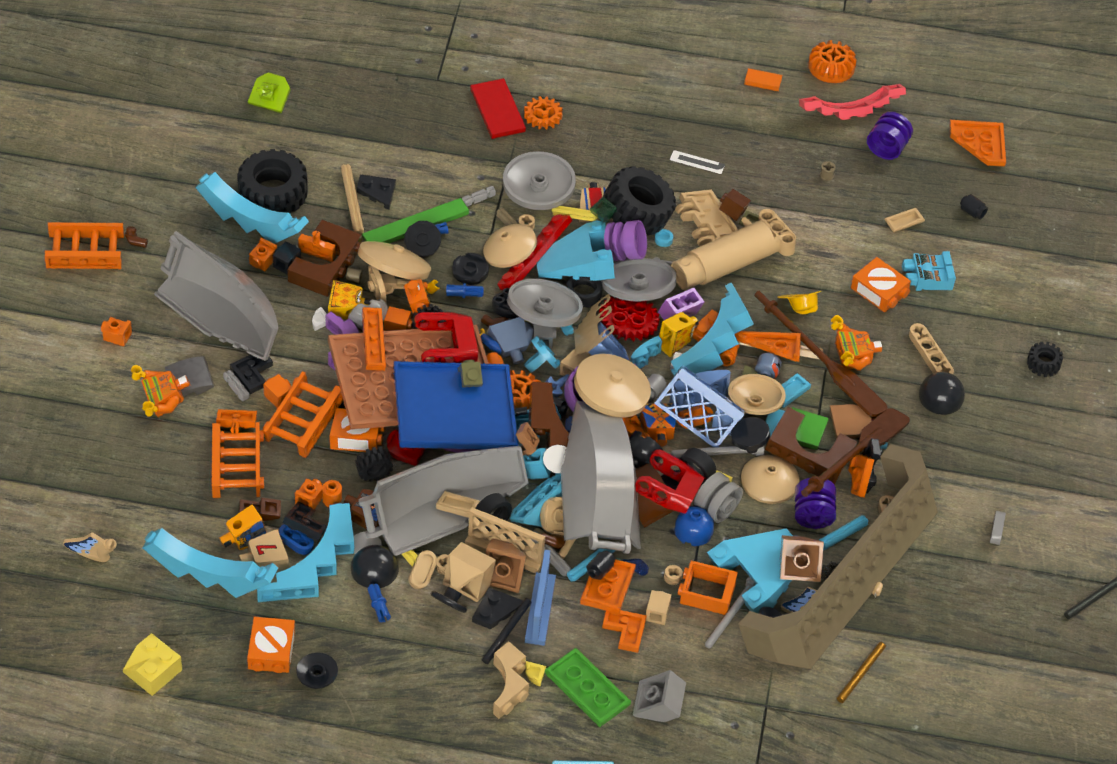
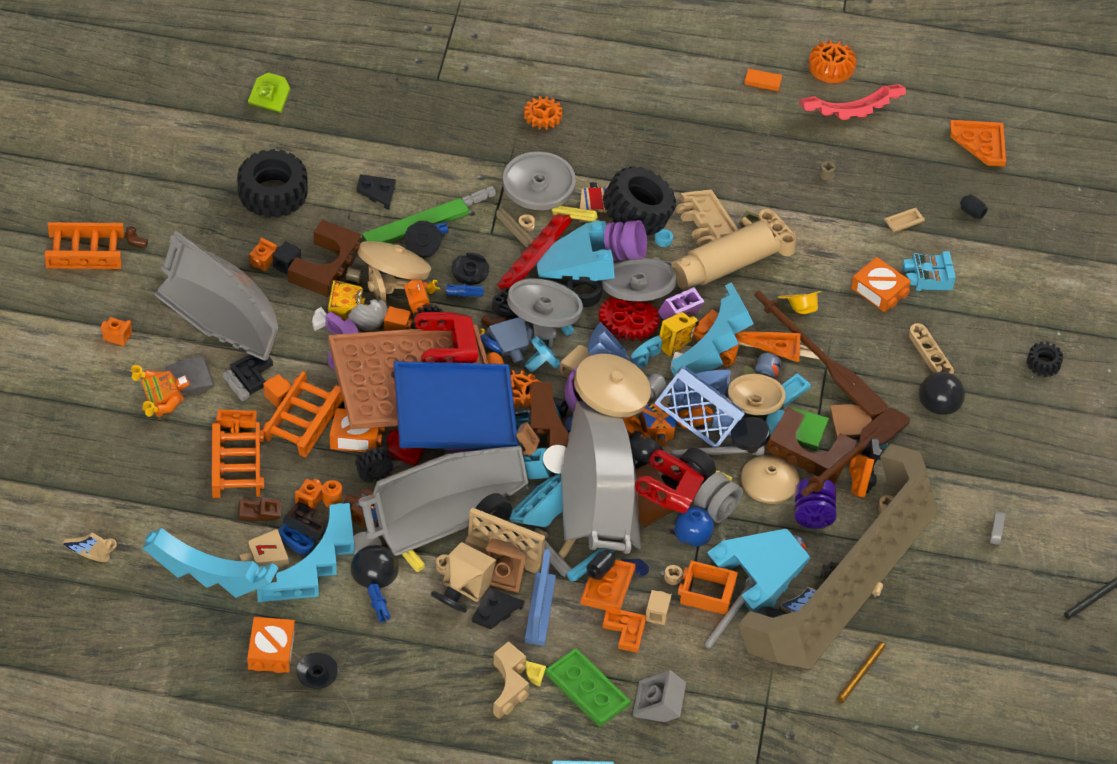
(152, 664): light yellow slope -> none
(228, 203): medium azure arch -> none
(243, 528): light orange torso -> none
(317, 247): orange plate -> none
(352, 199): tan axle -> none
(373, 339): orange tile -> none
(422, 569): tan tile -> none
(456, 504): tan tile -> none
(471, 373): olive bracket -> none
(498, 108): red tile -> none
(506, 630): black bar -> none
(509, 245): tan dish -> none
(552, 516): tan tile -> none
(555, 541): reddish brown arm -> none
(557, 384): medium blue bar -> none
(587, 334): tan piece -> none
(603, 210): clear green tile -> none
(697, 162): sticker -> none
(734, 204): reddish brown brick -> none
(801, 558): medium nougat slope -> none
(844, 531): medium azure axle -> none
(853, 346): orange torso -> none
(889, 135): dark purple wheel -> none

